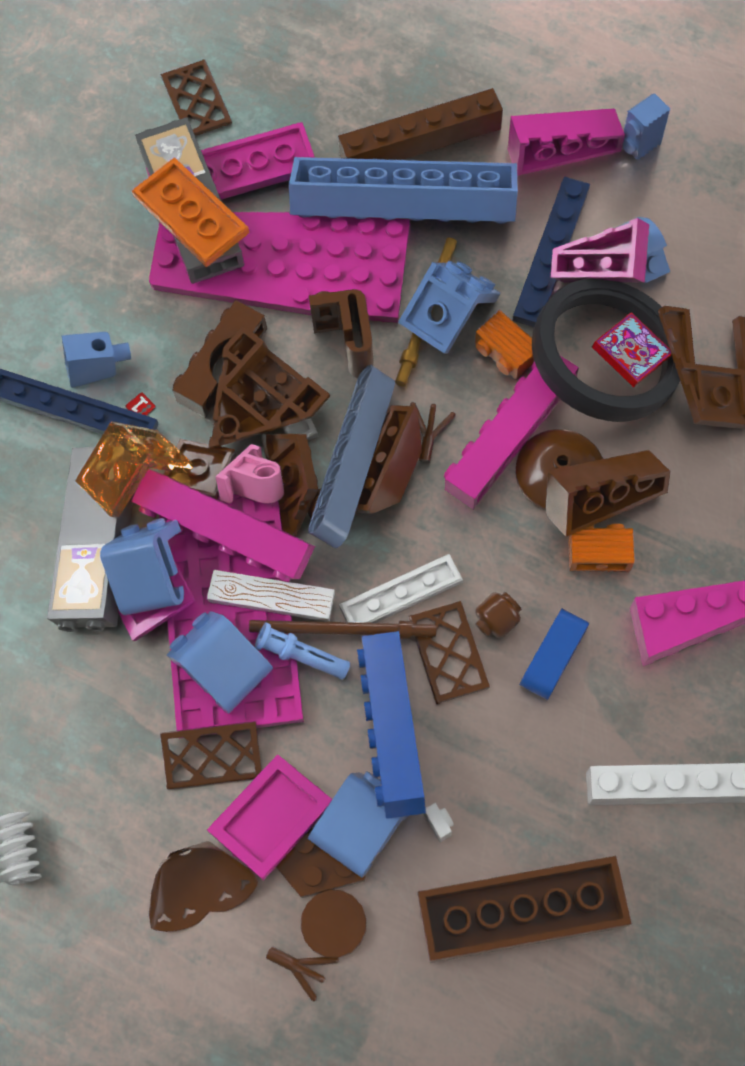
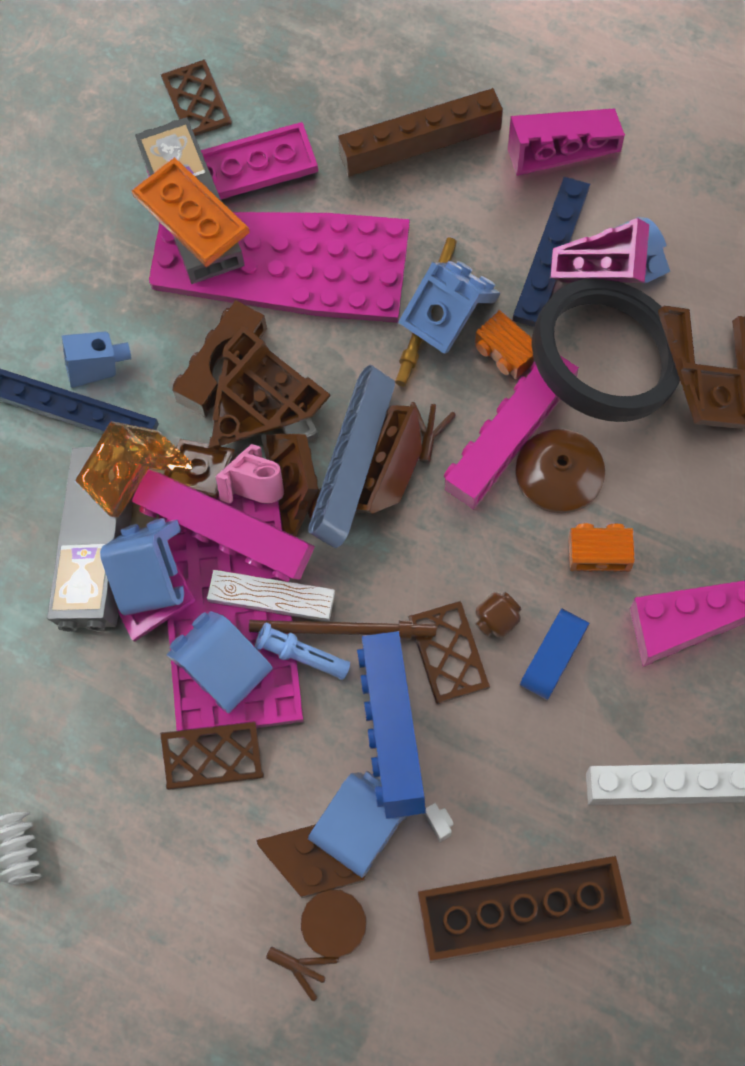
(140, 404): red sticker -> none
(197, 884): reddish brown piece -> none
(270, 816): dark pink piece -> none
(336, 312): reddish brown piece -> none
(402, 592): white tile -> none
(403, 189): medium blue brick -> none
(602, 489): reddish brown wedge -> none
(632, 349): tile -> none
(645, 126): medium blue brick -> none

